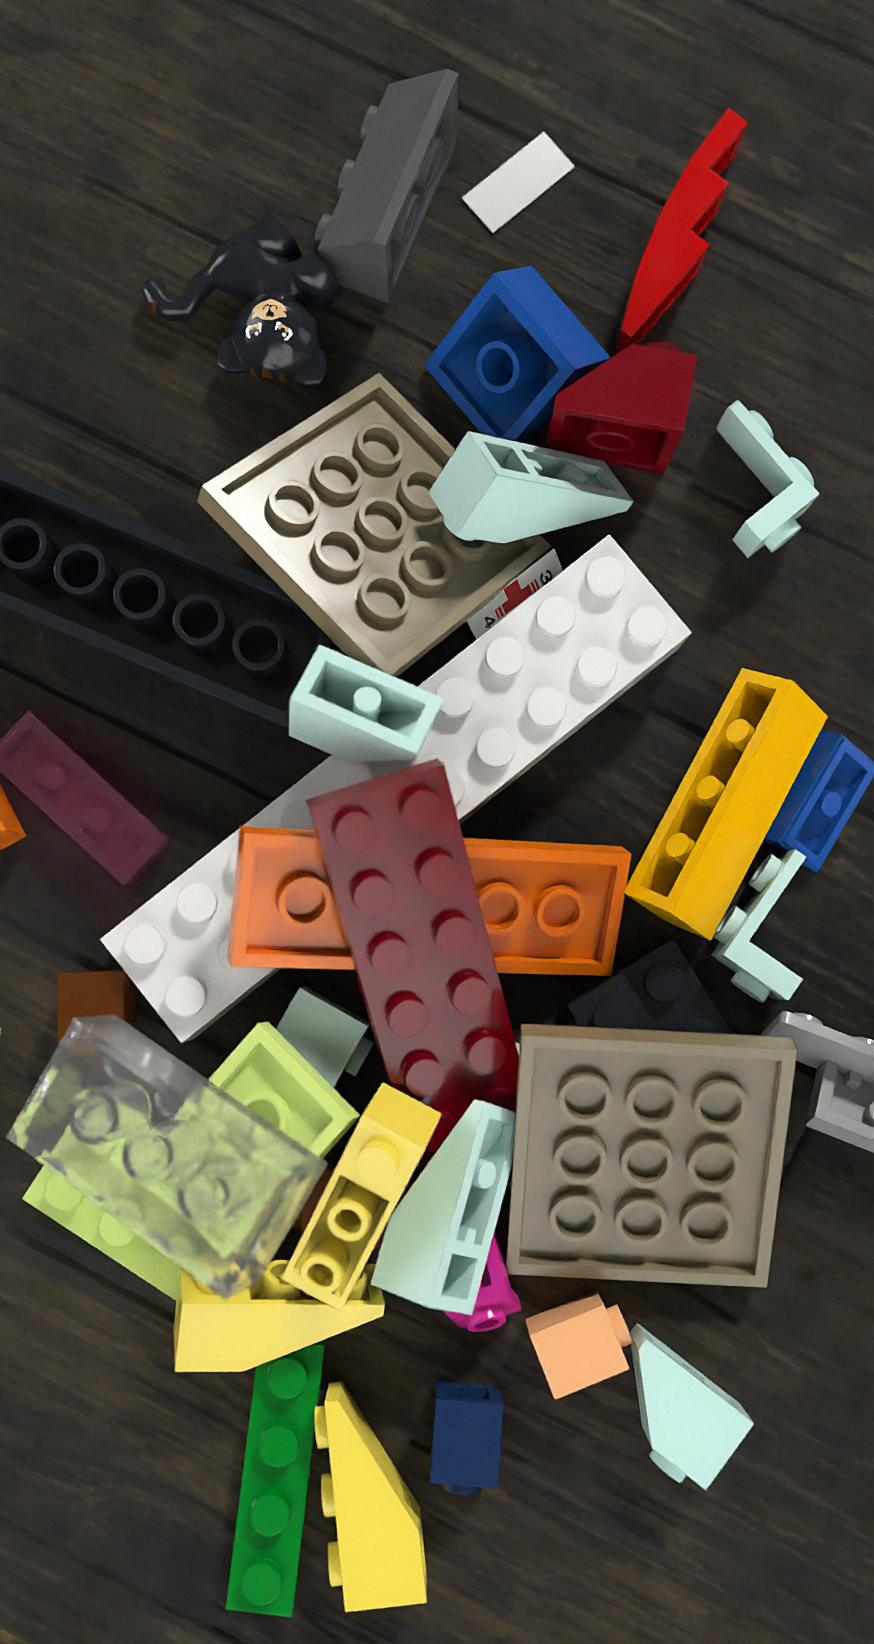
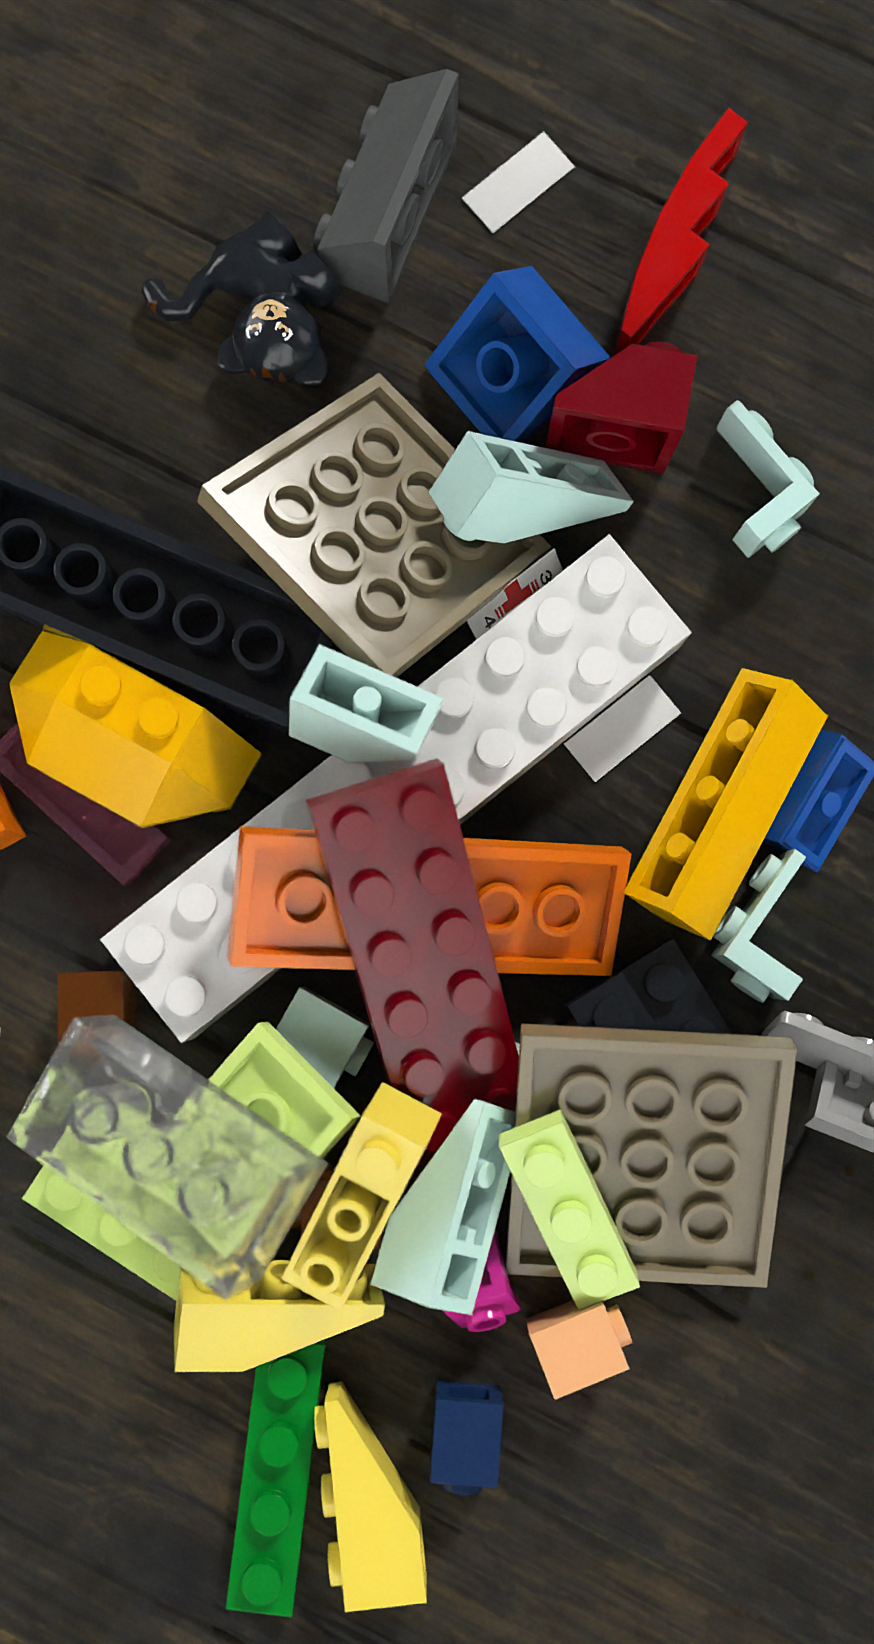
(124, 736): none -> yellow wedge
(569, 1209): none -> yellowish green plate
(622, 728): none -> white sticker
(684, 1413): light aqua slope -> none

